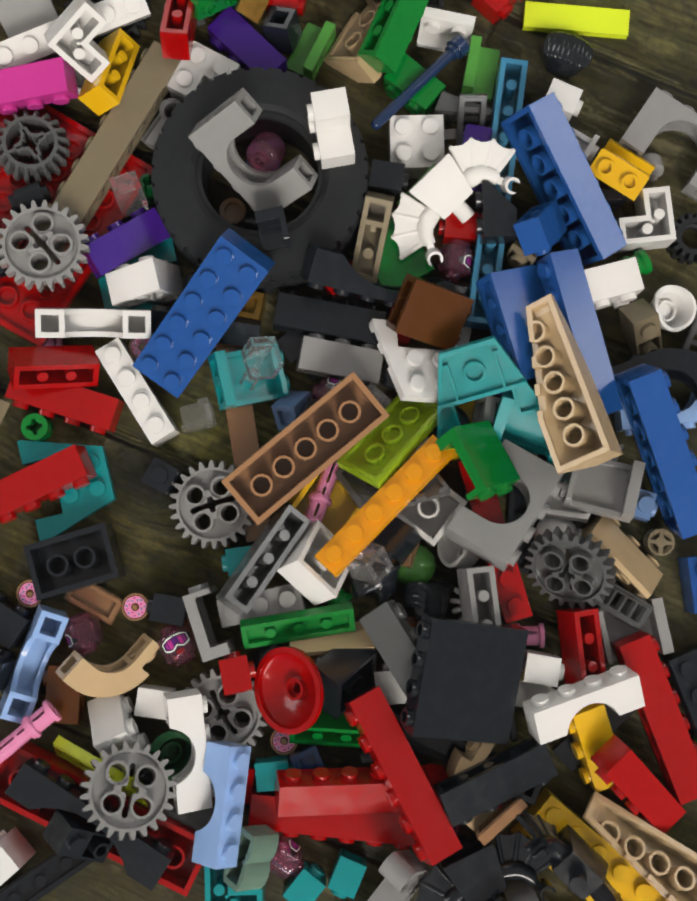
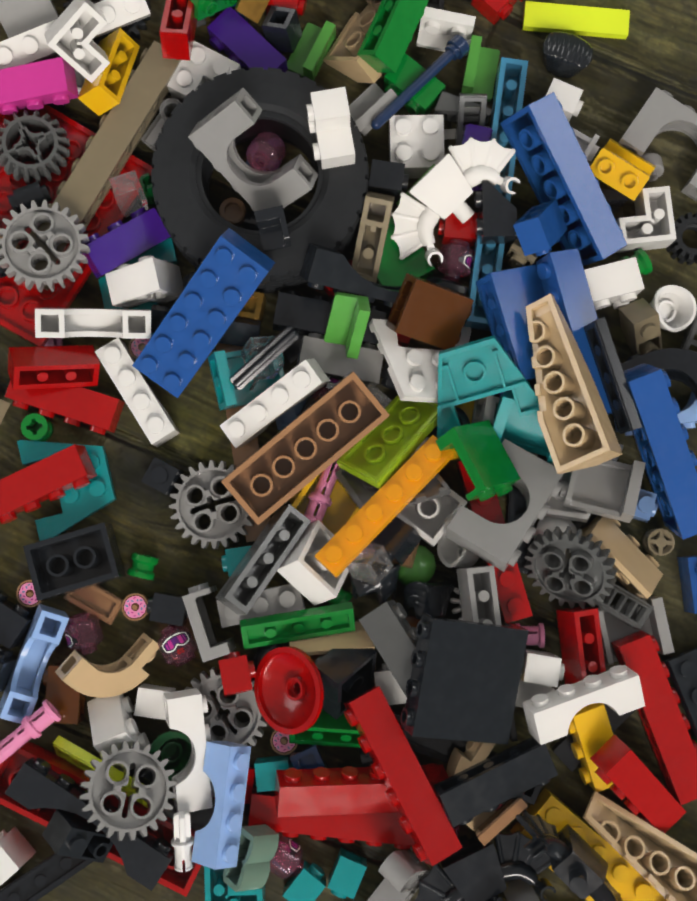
(142, 566): none -> green wheel
(182, 840): none -> white axle
(198, 416): clear panel -> none
(264, 357): none -> black axle
(274, 402): none -> white arch
(348, 322): none -> bright green panel
(369, 105): none -> light grey bracket
(612, 376): none -> black tile

